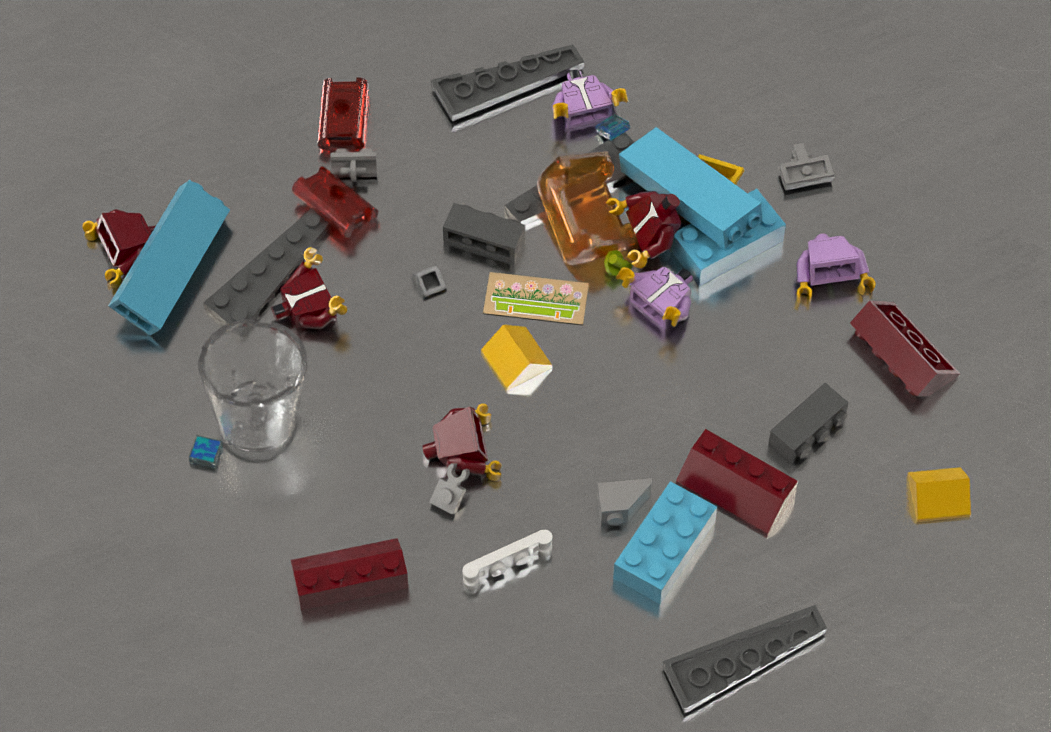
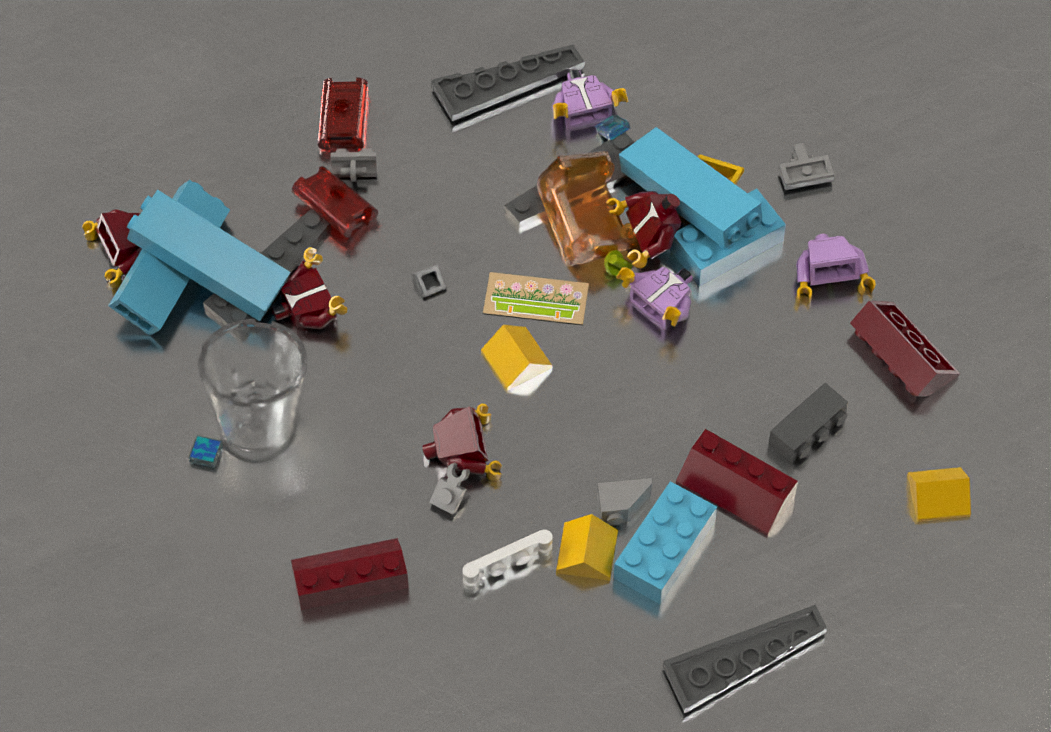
(207, 254): none -> medium azure brick
(484, 232): dark grey brick -> none
(587, 548): none -> yellow slope

